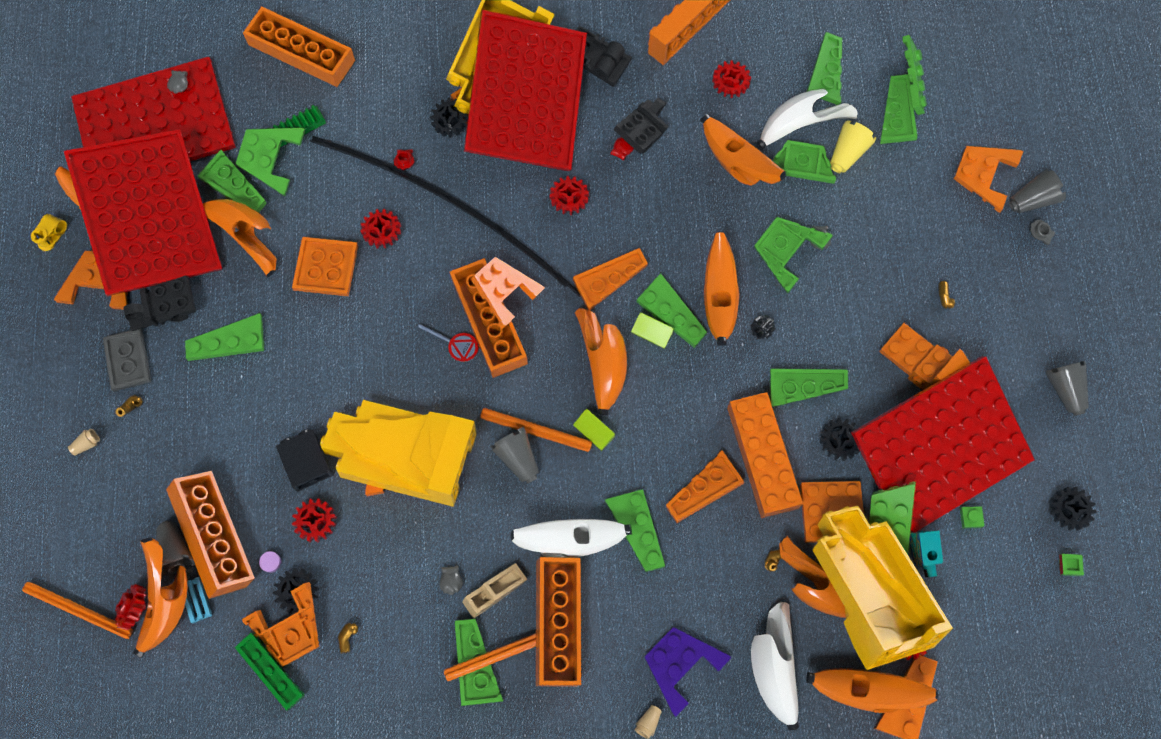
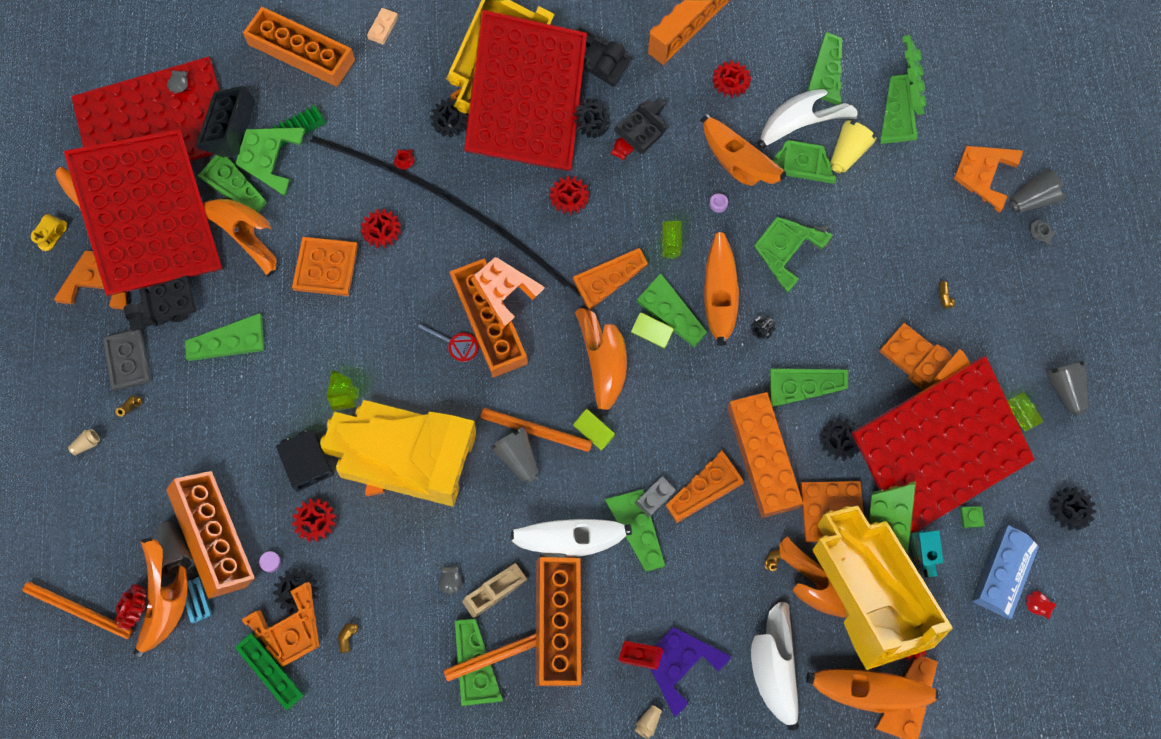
(226, 122): none -> black slope
(341, 392): none -> clear neon green slope
(382, 26): none -> light nougat plate
(591, 118): none -> black gear
(640, 655): none -> red plate
(655, 496): none -> plate
(671, 239): none -> clear neon green slope
(718, 202): none -> lavender tile
(1006, 572): none -> medium blue slope
(1025, 412): none -> clear neon green hips
(1040, 604): none -> red animal
(1071, 565): bright green plate -> none

